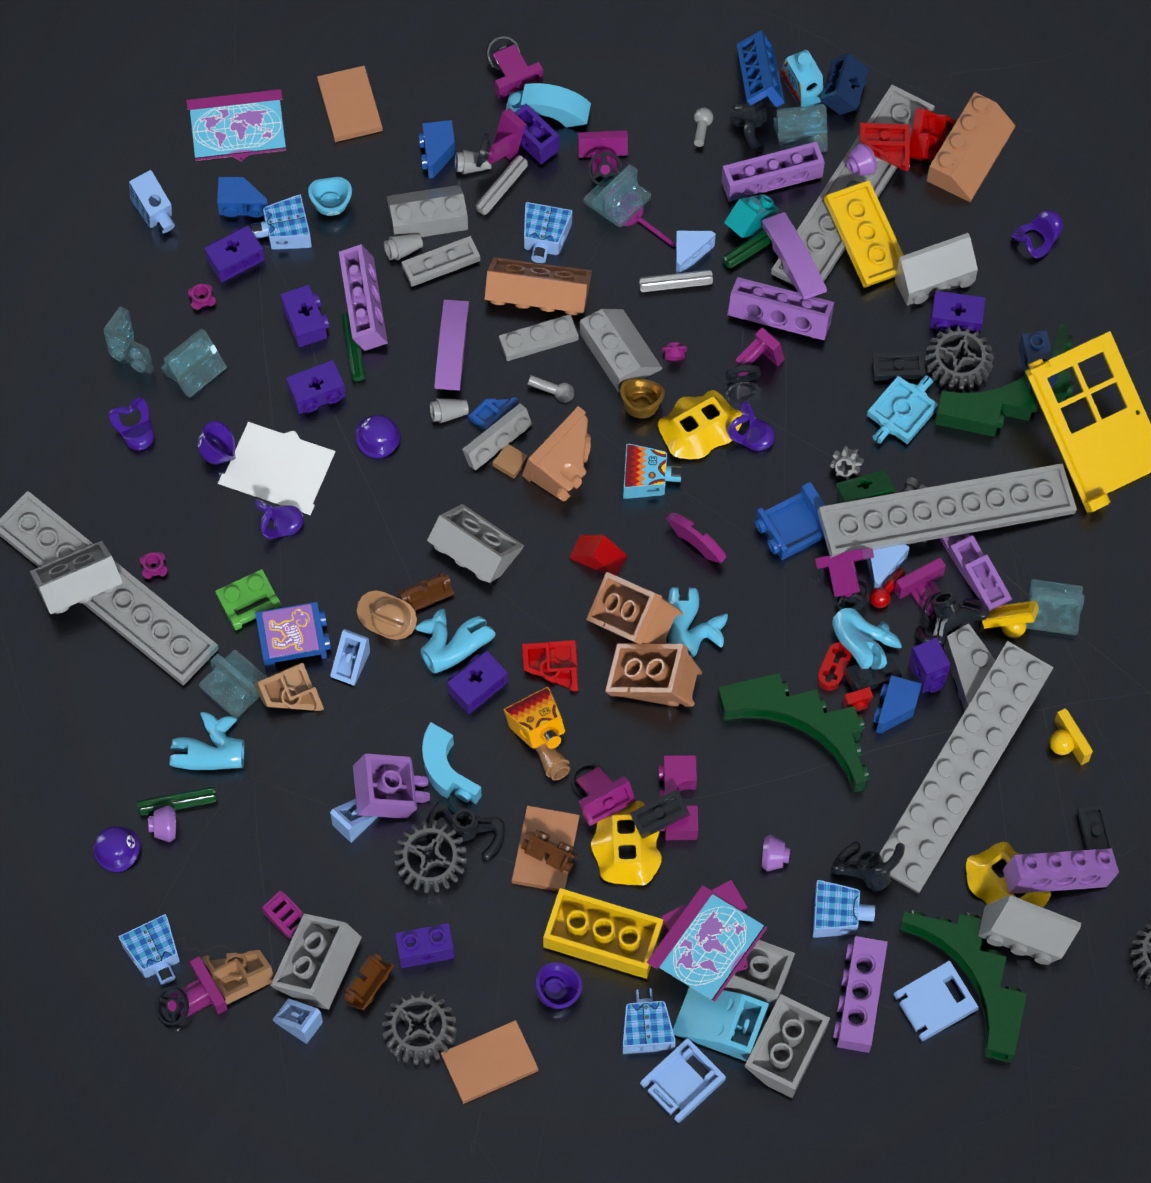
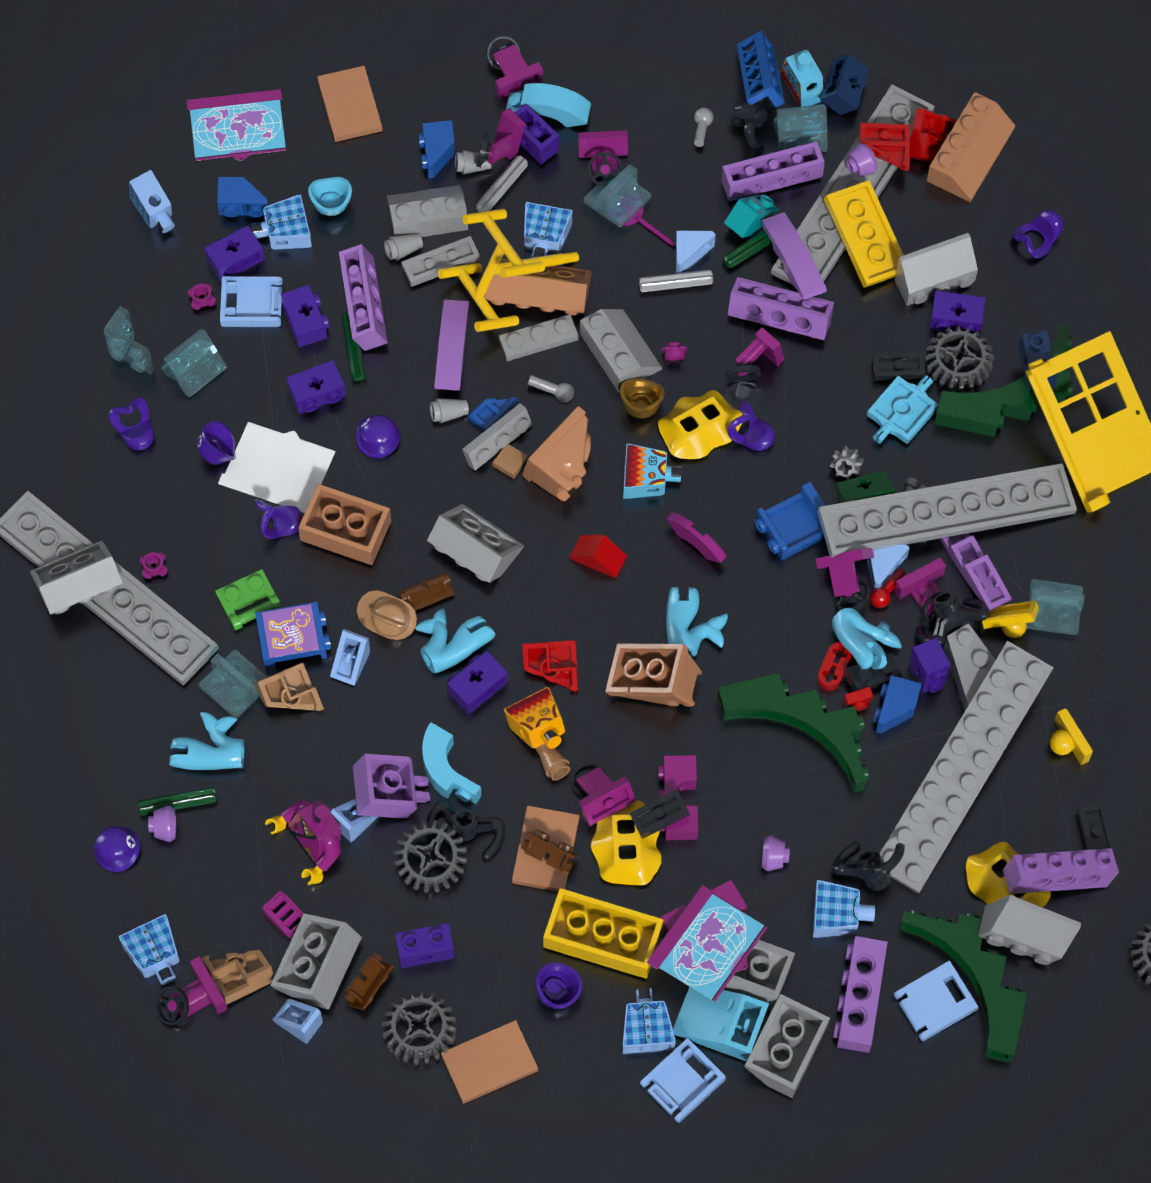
(257, 302): none -> light blue container
(316, 832): none -> magenta torso
(344, 524): none -> nougat brick
(506, 269): none -> yellow piece
(632, 611): nougat piece -> none

